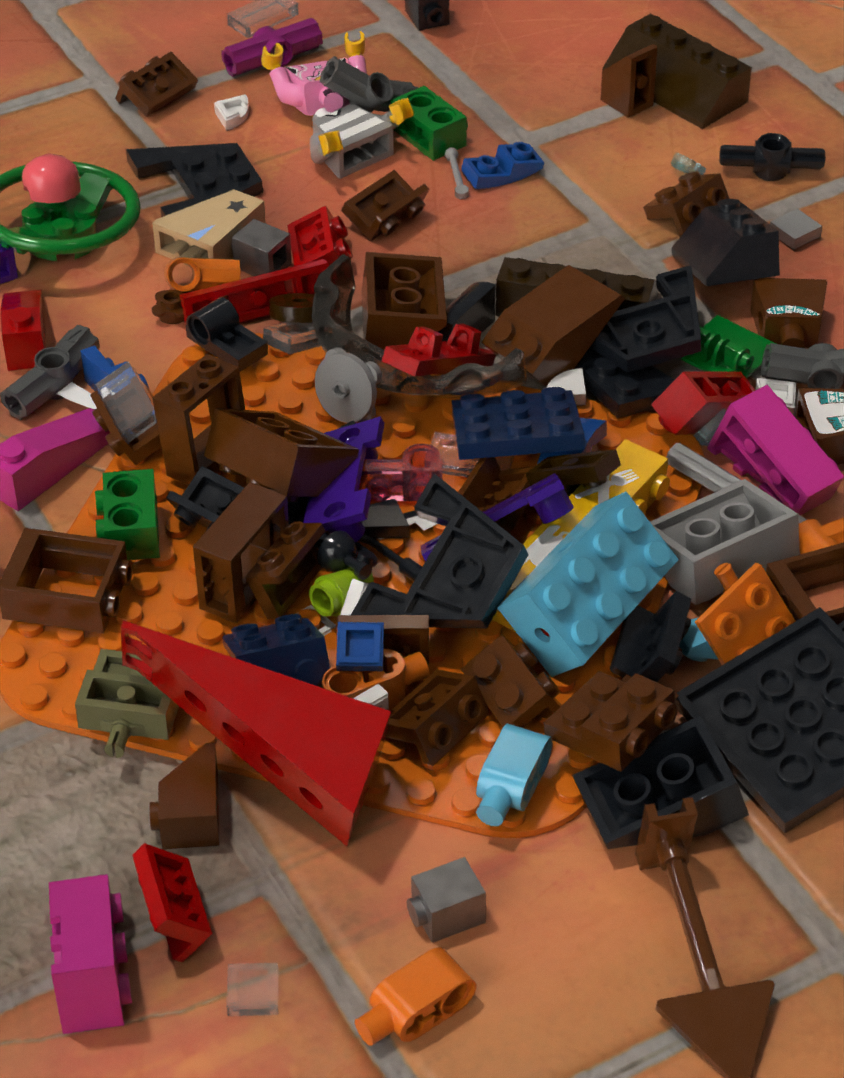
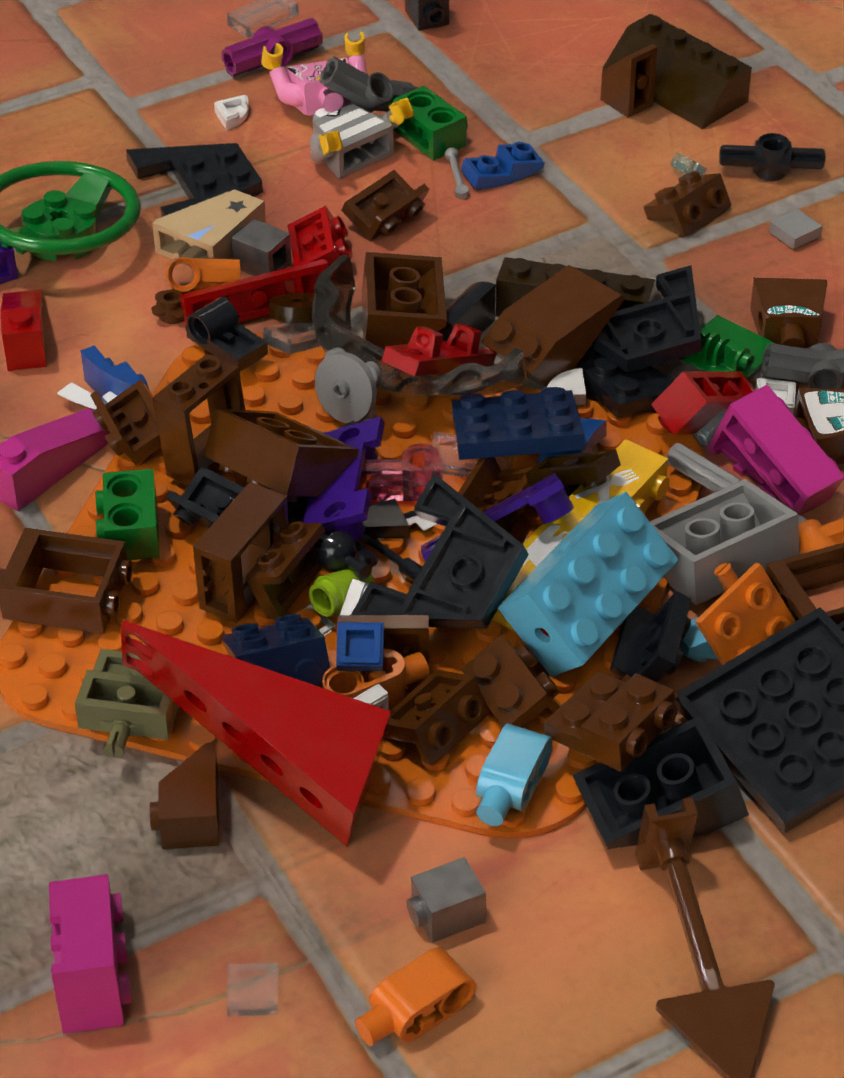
(51, 179): coral hair -> none
(52, 372): dark grey piece -> none
(128, 401): clear tile -> none
(156, 84): reddish brown bracket -> none
(172, 899): red bracket -> none
(729, 245): black slope -> none

